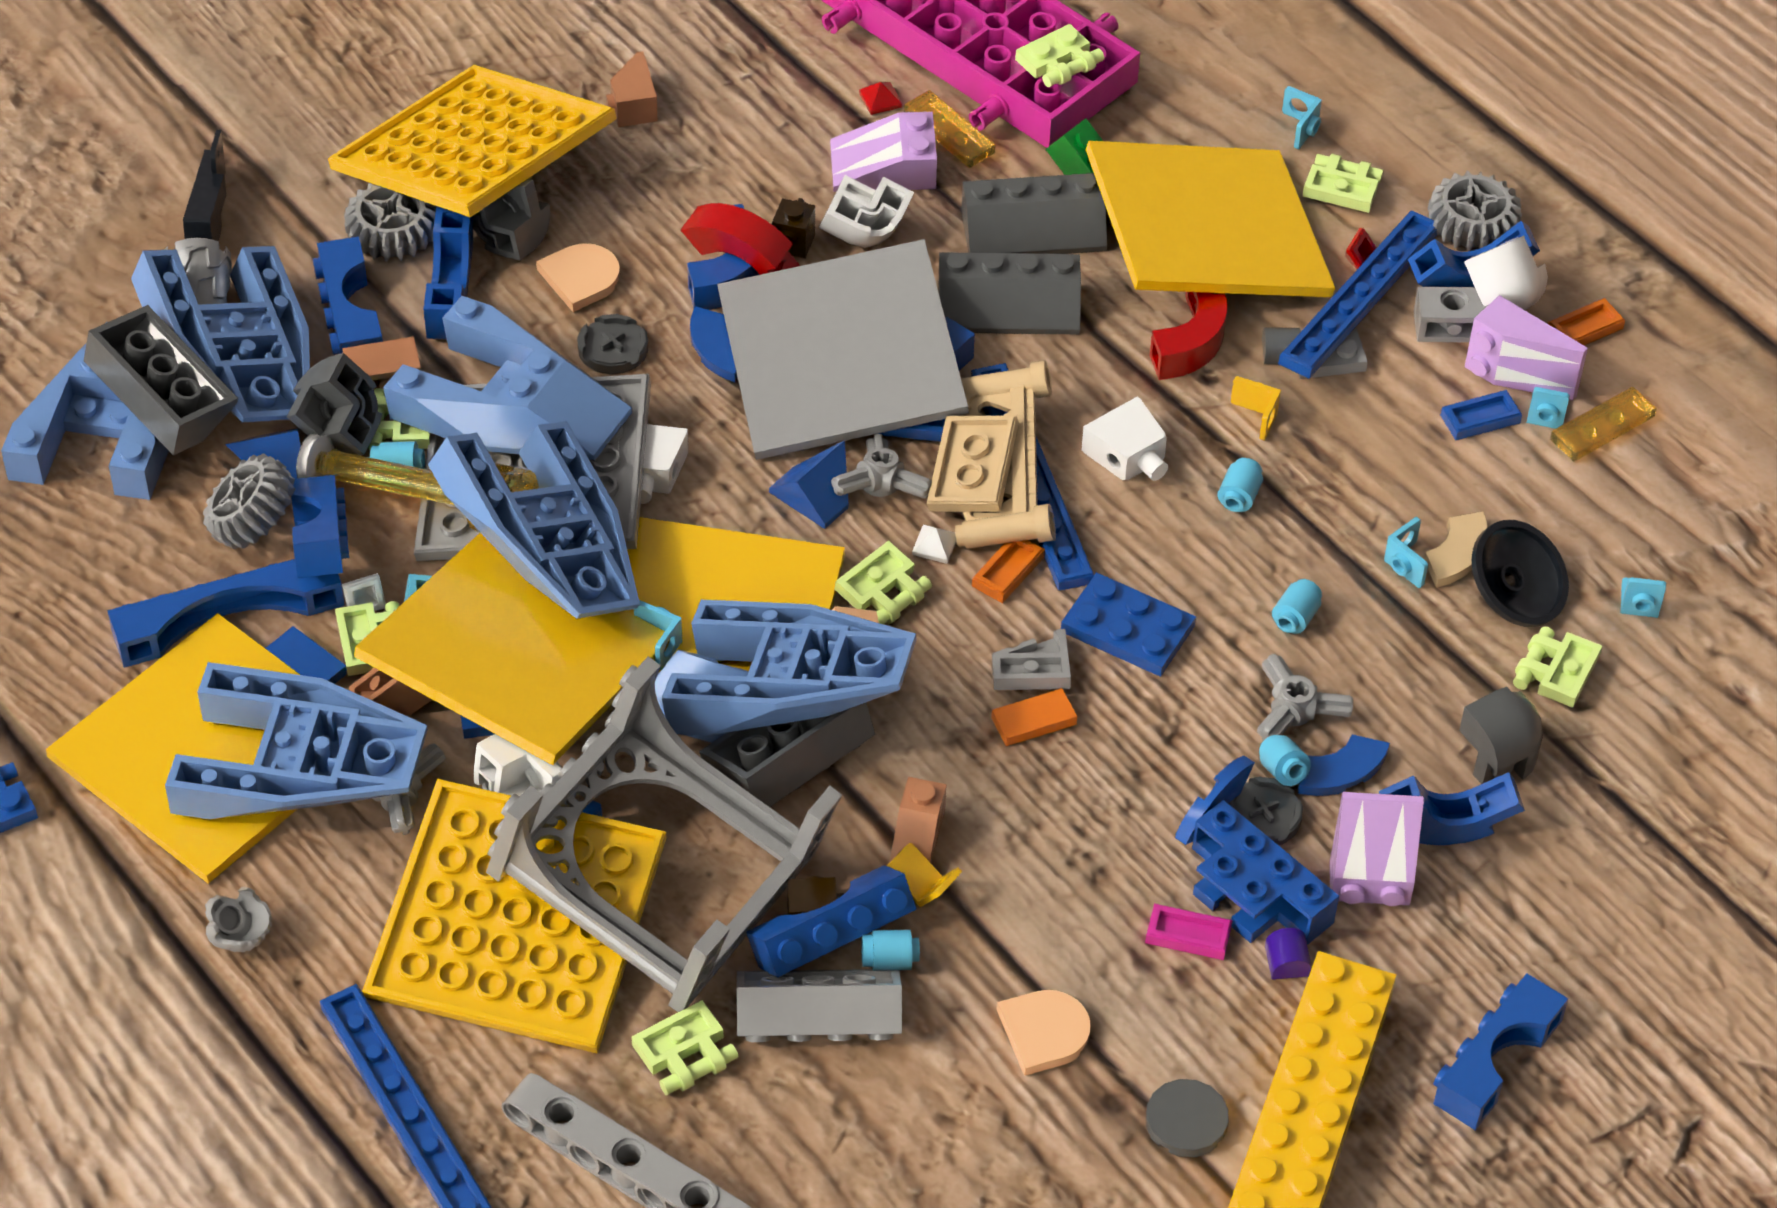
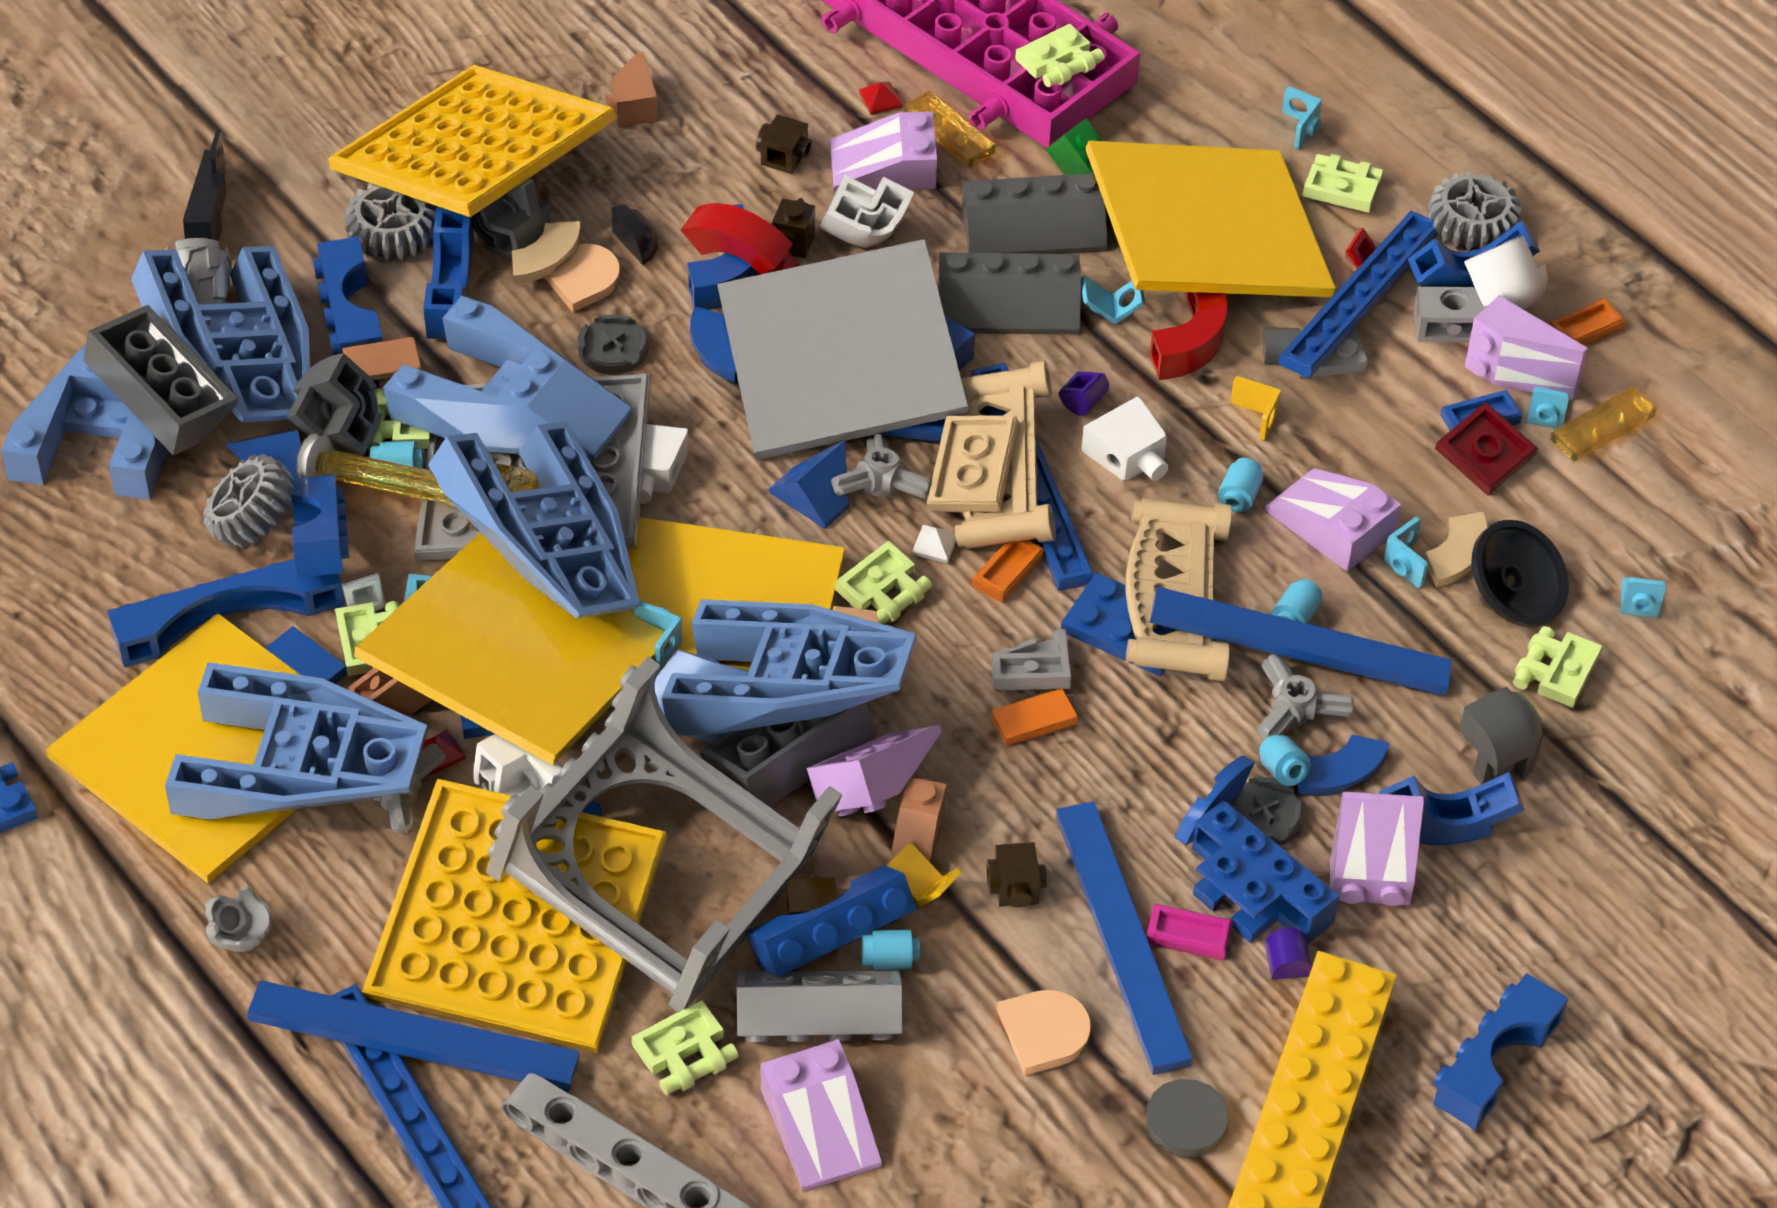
(411, 1035): none -> blue tile
(448, 746): none -> red slope
(549, 251): none -> tan tile
(634, 232): none -> black brick
(783, 143): none -> dark brown brick
(819, 1115): none -> lavender slope
(873, 769): none -> lavender slope
(1016, 875): none -> dark brown brick
(1083, 391): none -> dark purple brick
(1109, 304): none -> medium azure bracket
(1124, 938): none -> blue tile
(1196, 529): none -> tan piece
(1300, 641): none -> blue tile
(1337, 515): none -> lavender slope
(1486, 448): none -> dark red tile

